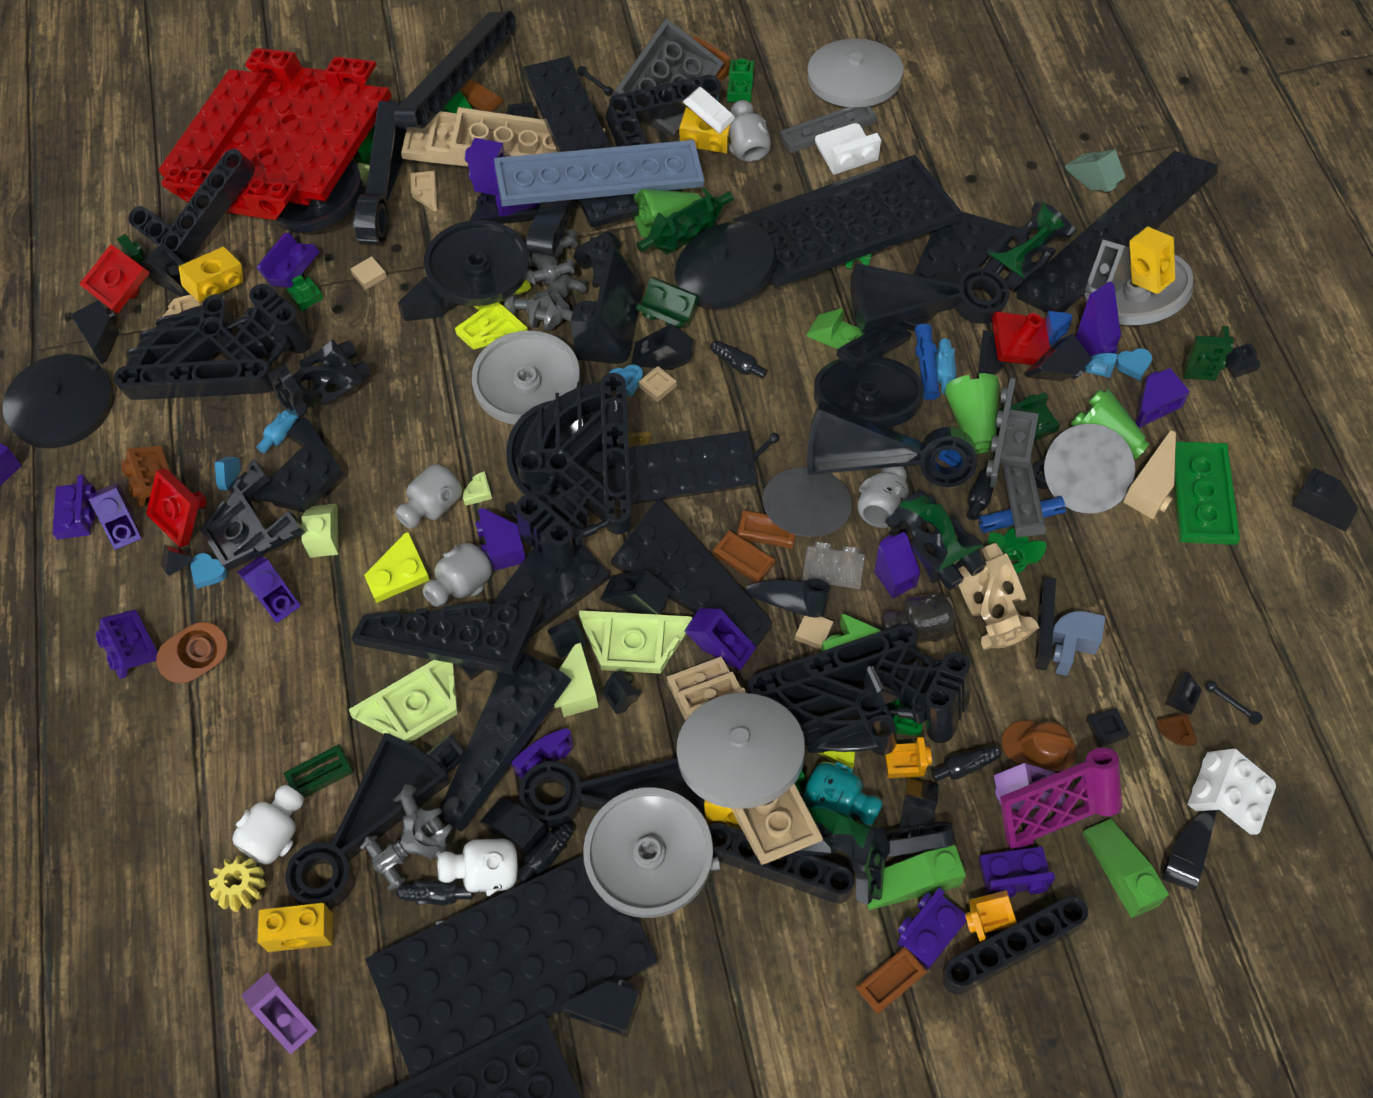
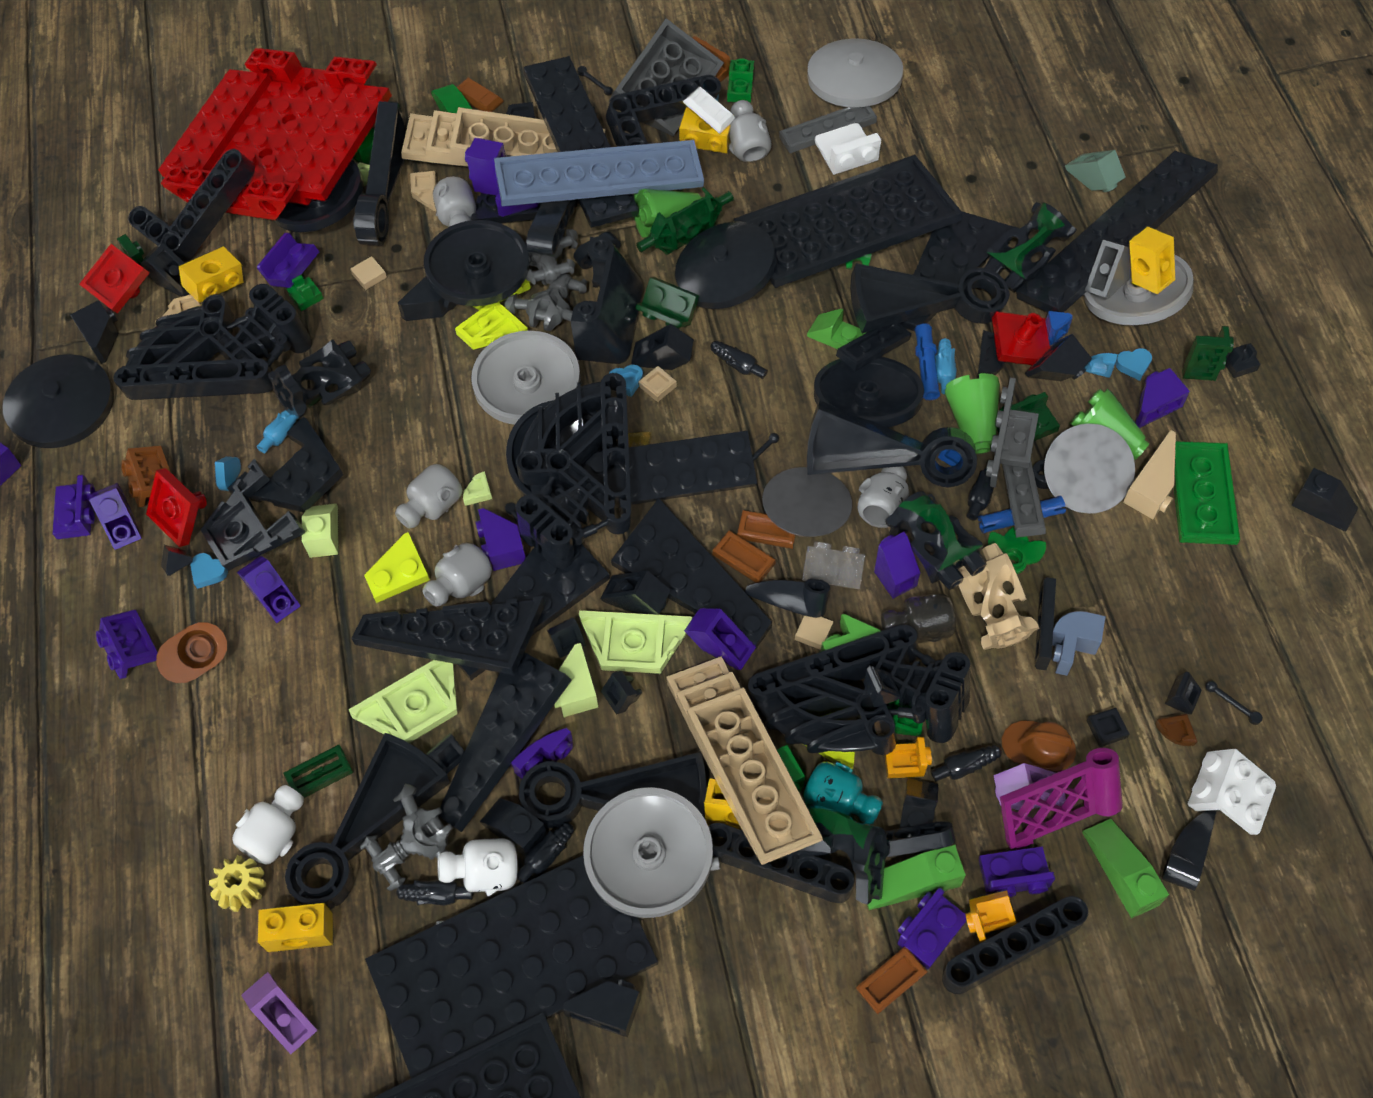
(453, 201): none -> light grey piece
(454, 70): black beam -> none
(740, 750): light grey dish -> none
(1100, 324): dark purple slope -> none

